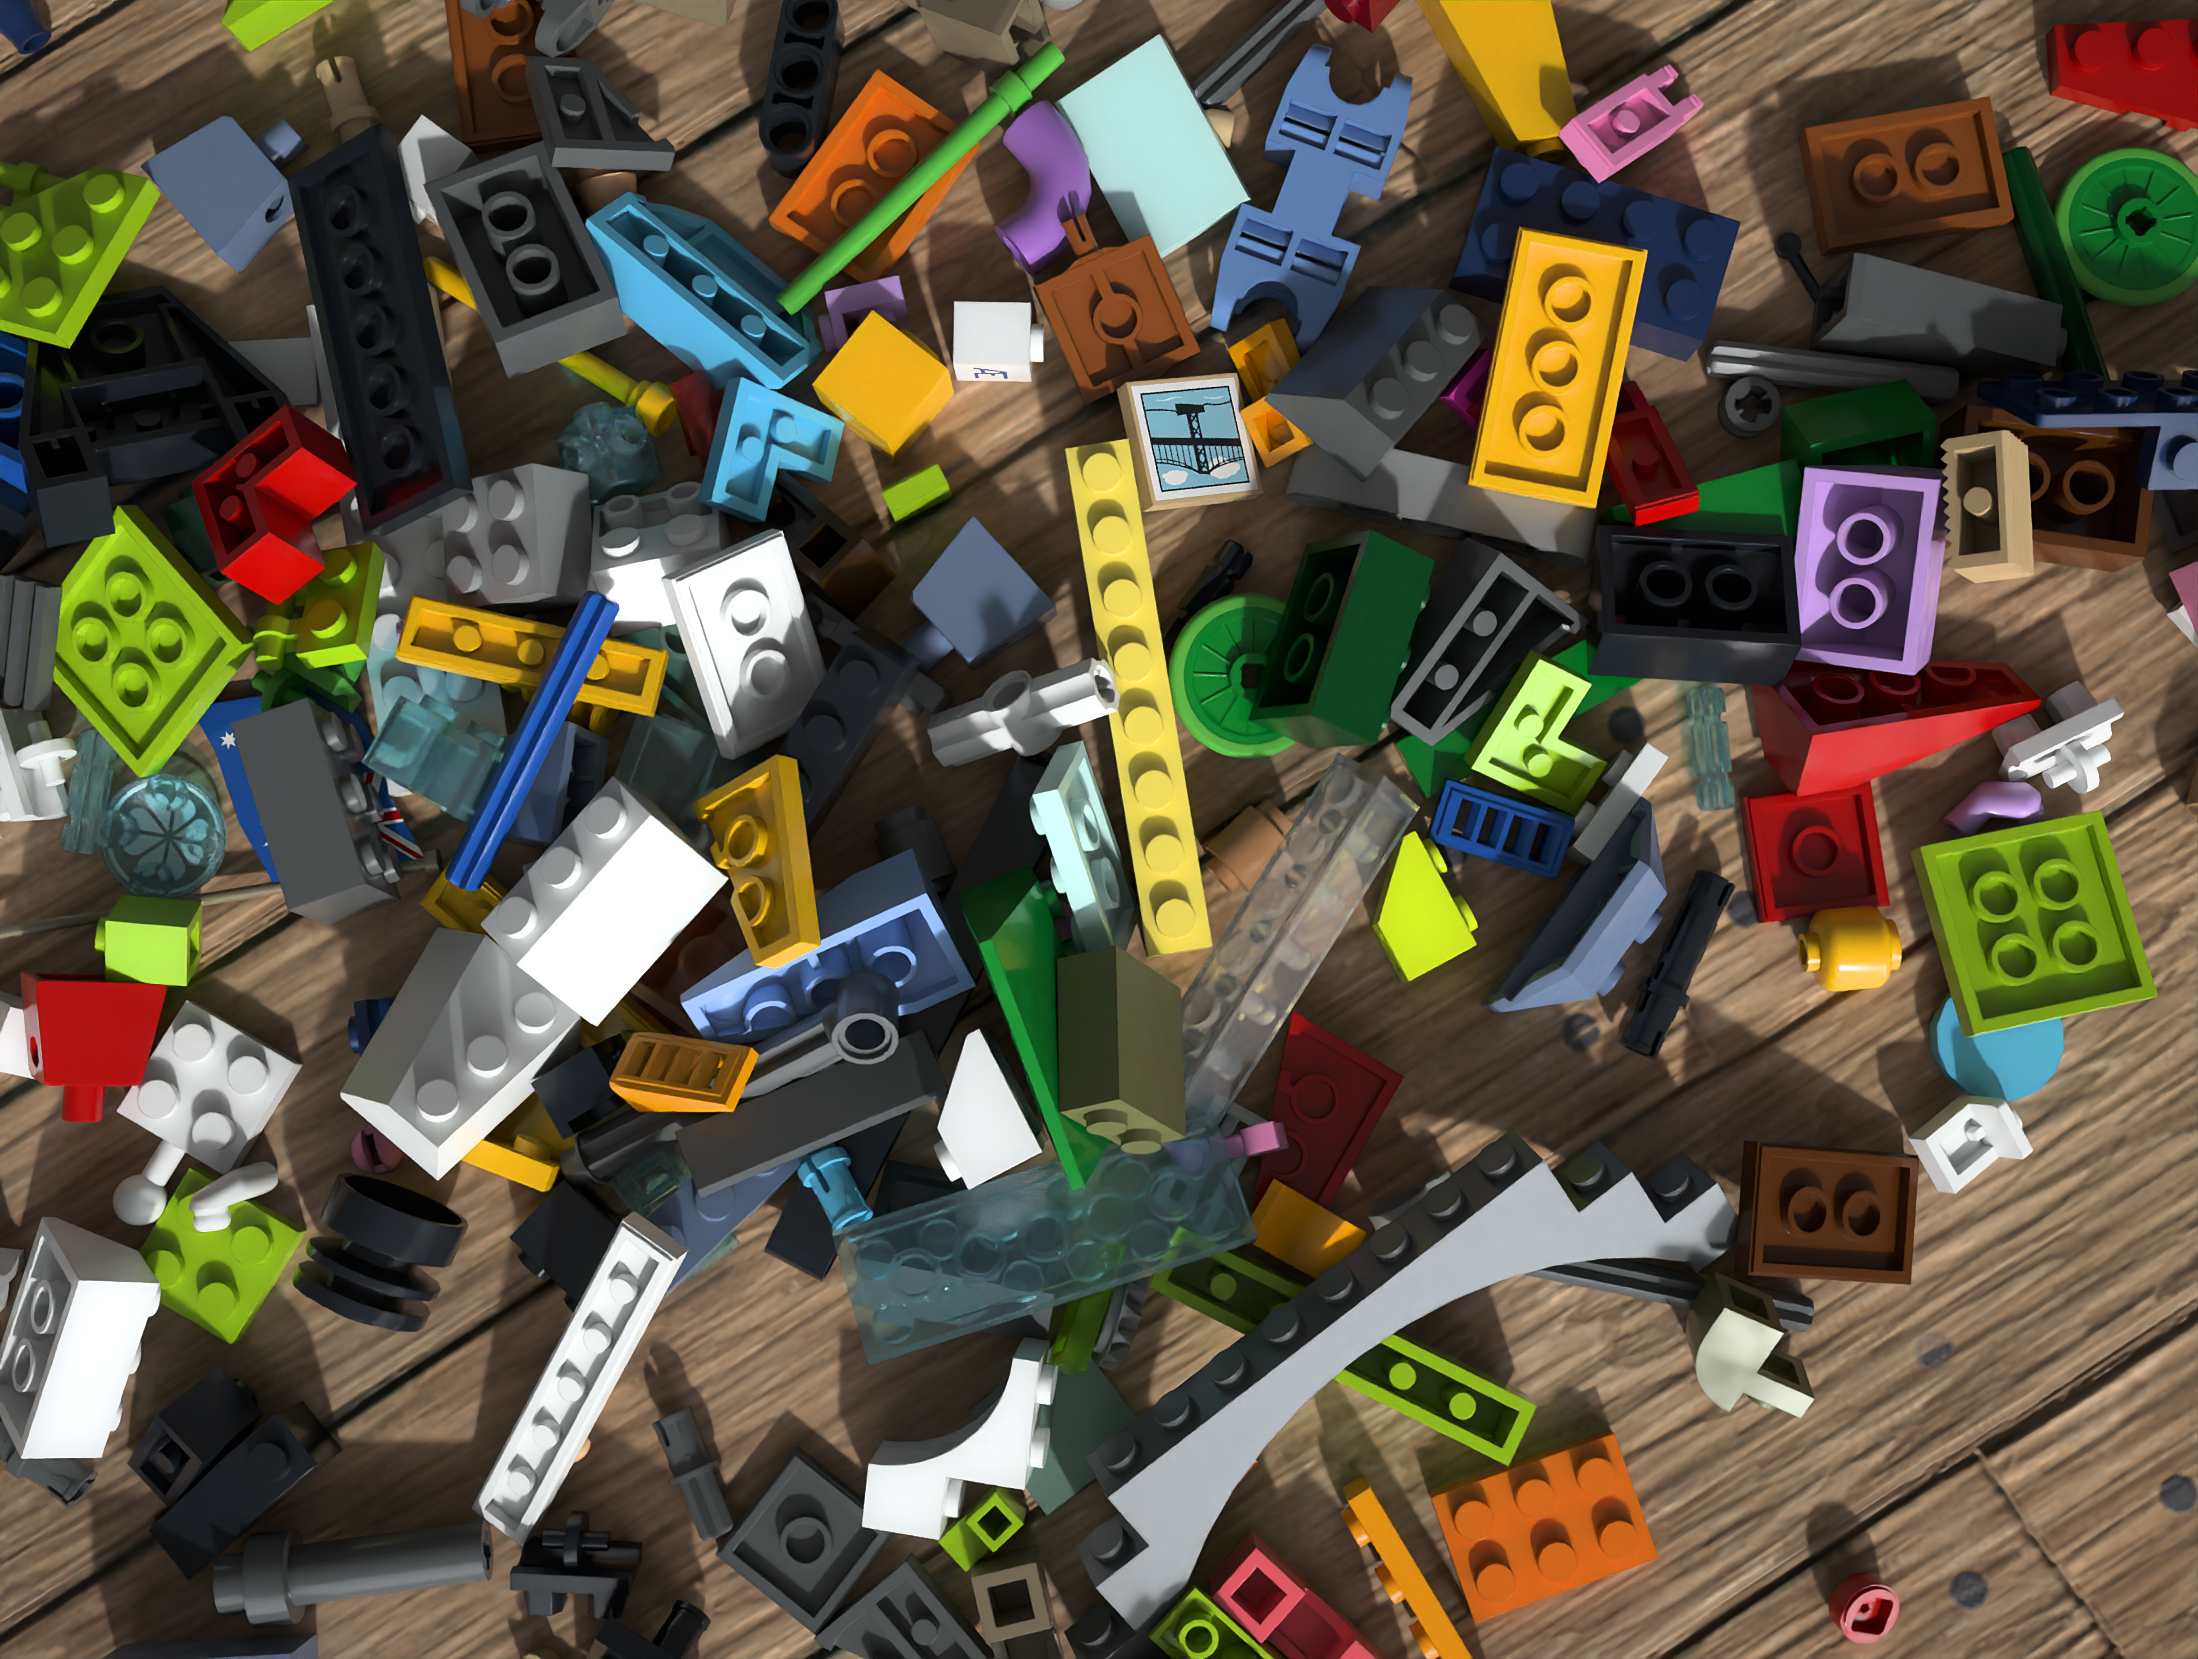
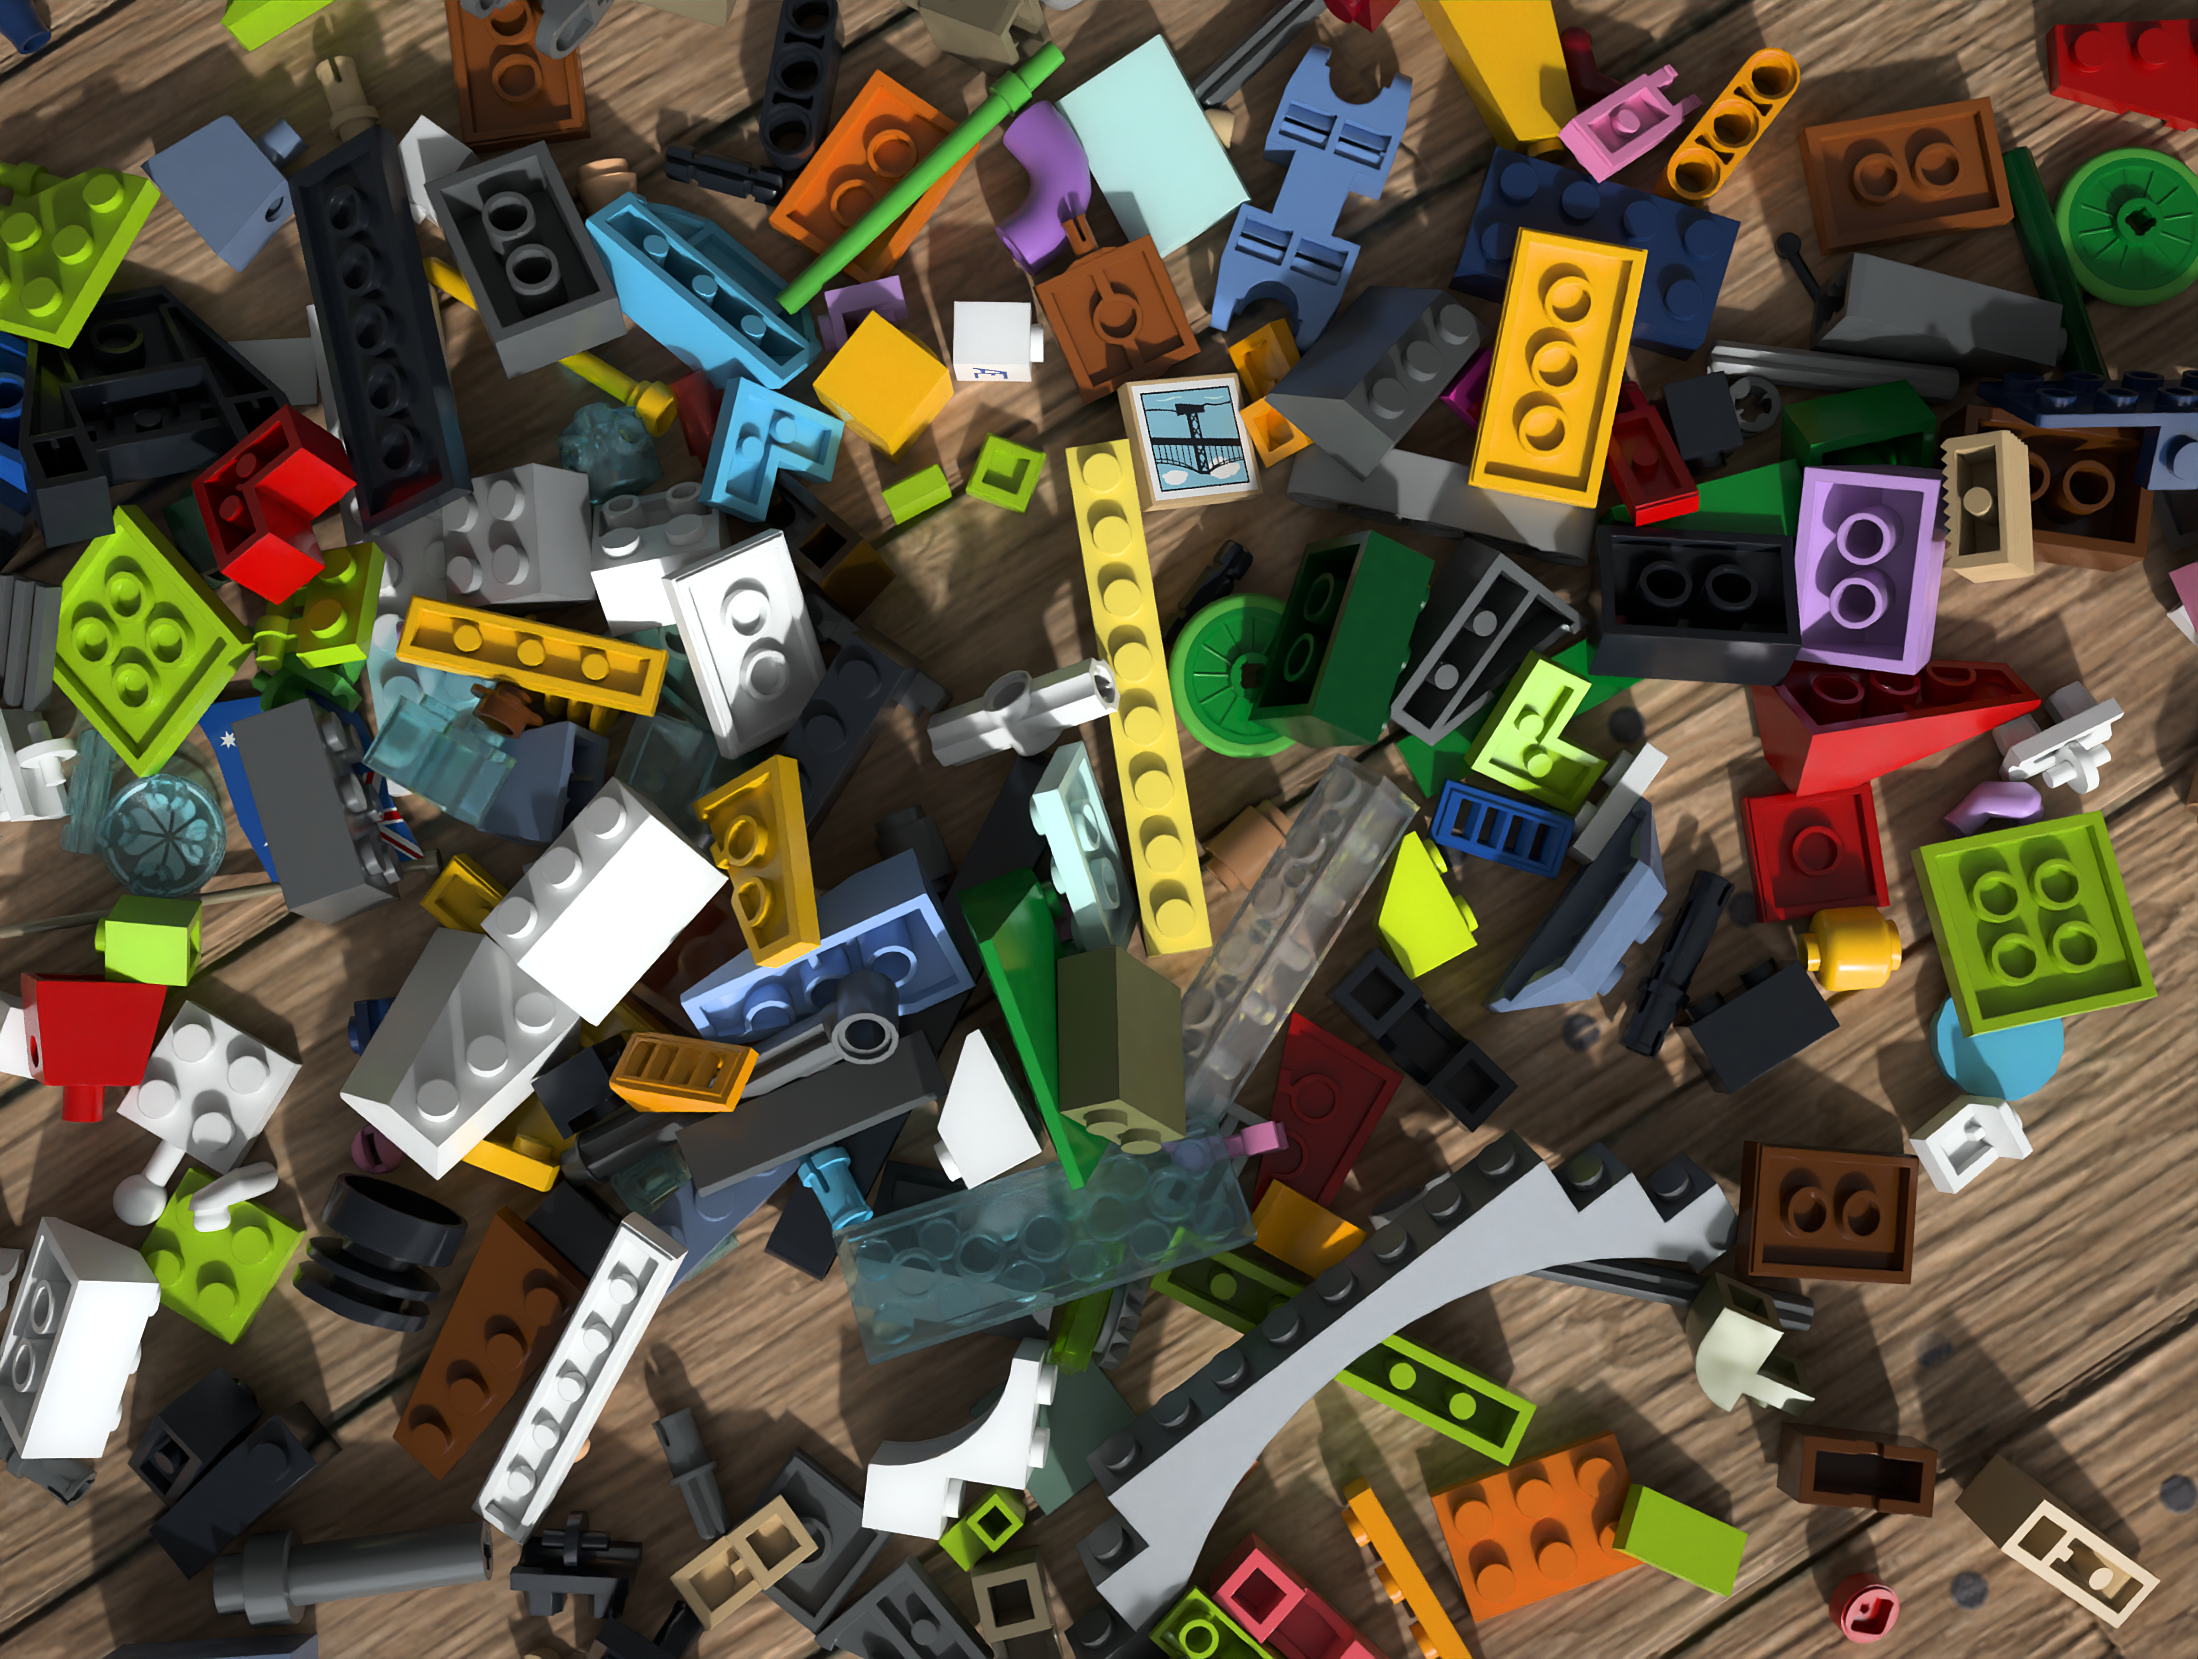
(491, 1342): none -> reddish brown wing
(504, 709): none -> reddish brown plate
(532, 740): blue axle -> none
(588, 120): dark grey wing -> none
(724, 174): none -> black axle
(743, 1562): none -> tan slope
(975, 602): sand blue torso -> none
(1006, 473): none -> lime tile
(1420, 1040): none -> black arch
(1582, 69): none -> dark red arm
(1679, 1540): none -> lime tile
(1700, 421): none -> black brick
(1710, 748): clear light blue axle -> none
(1742, 111): none -> light orange beam
(1755, 1024): none -> black brick
(1857, 1469): none -> reddish brown brick
(2055, 1541): none -> tan slope

